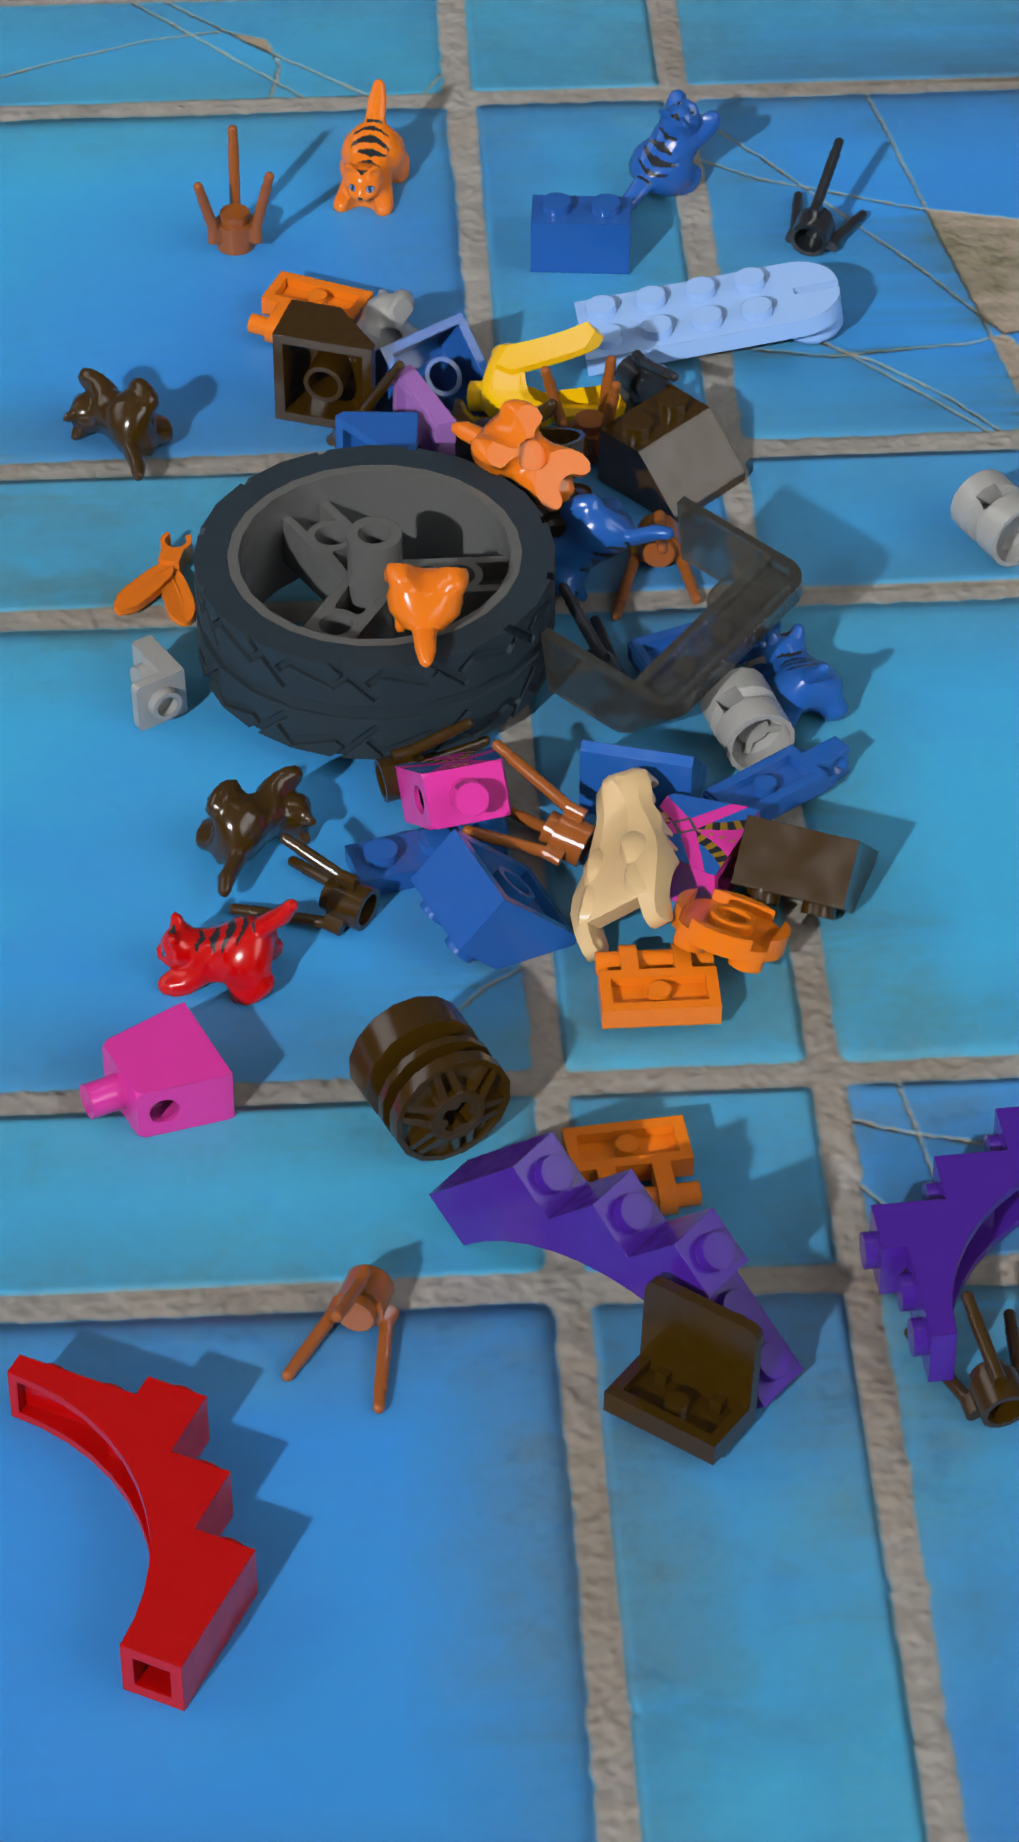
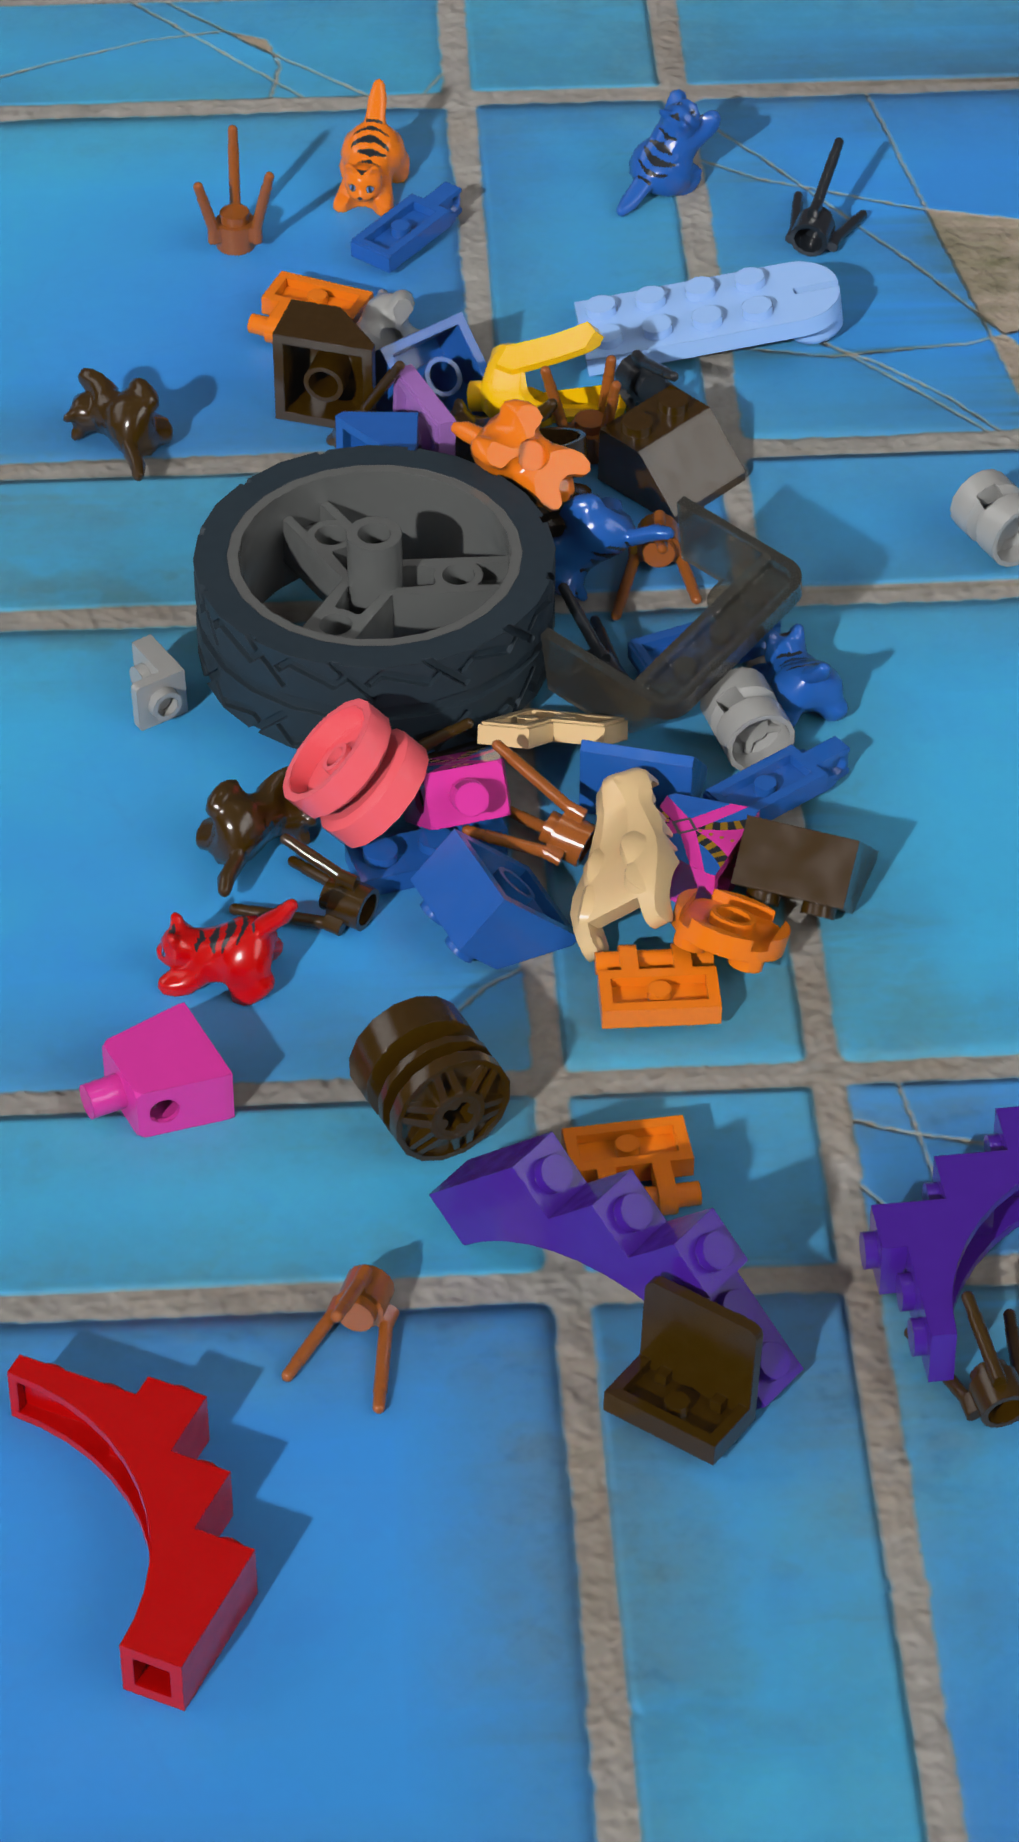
(165, 580): orange piece -> none
(355, 773): none -> coral wheel
(407, 228): none -> blue hinge
(424, 602): orange animal -> none
(540, 726): none -> tan tile
(580, 234): blue slope -> none

